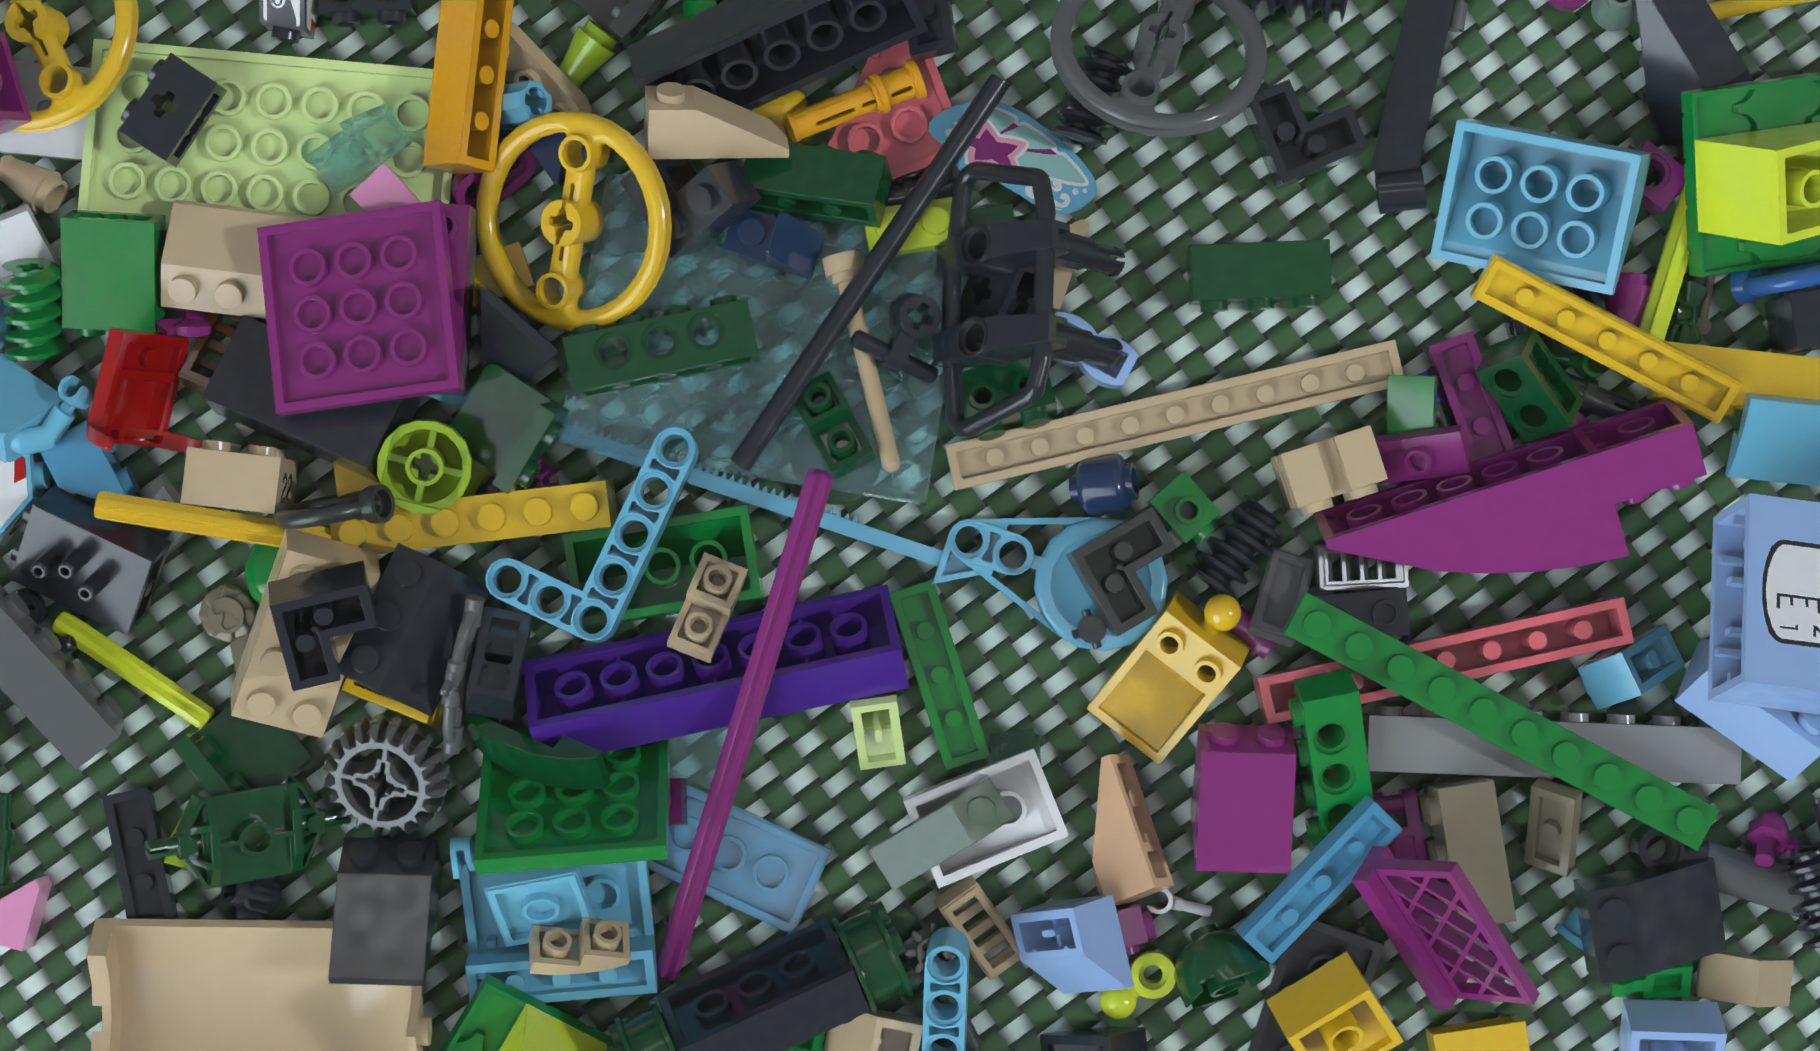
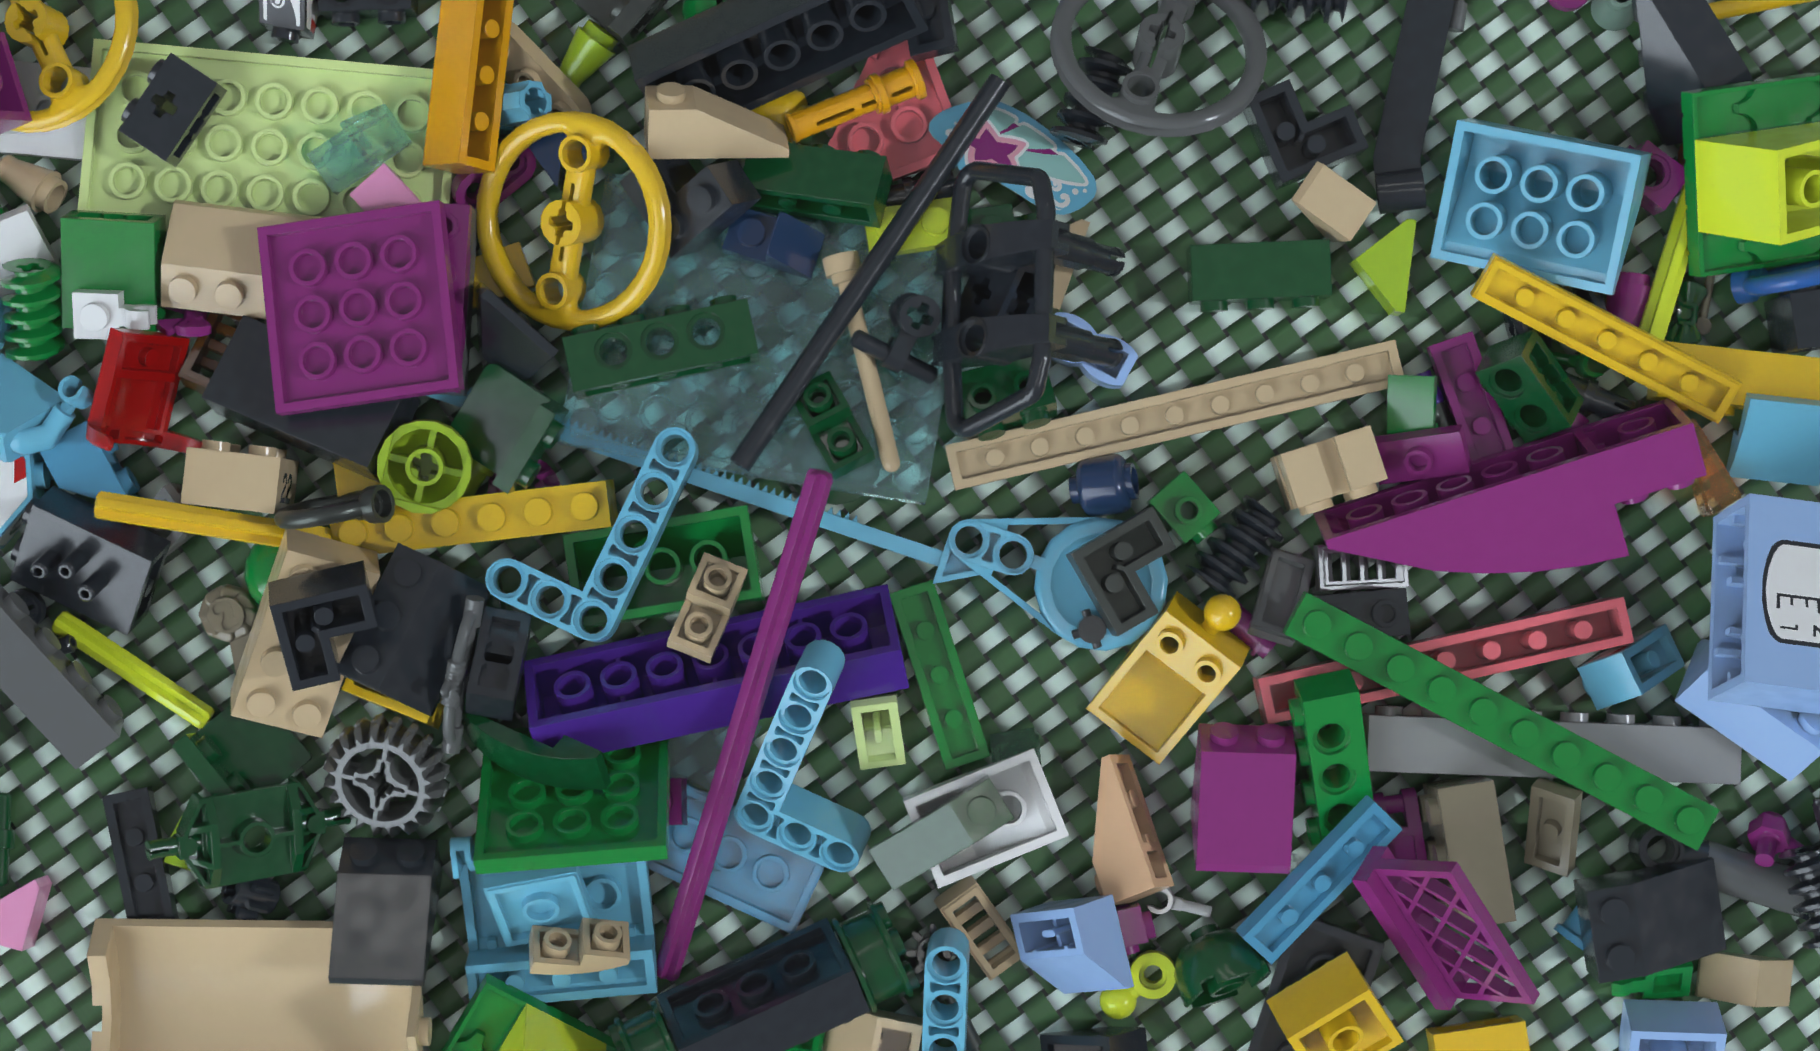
(101, 309): none -> white plate
(783, 811): none -> medium azure beam
(1332, 204): none -> tan slope
(1387, 267): none -> lime slope
(1716, 488): none -> clear orange slope

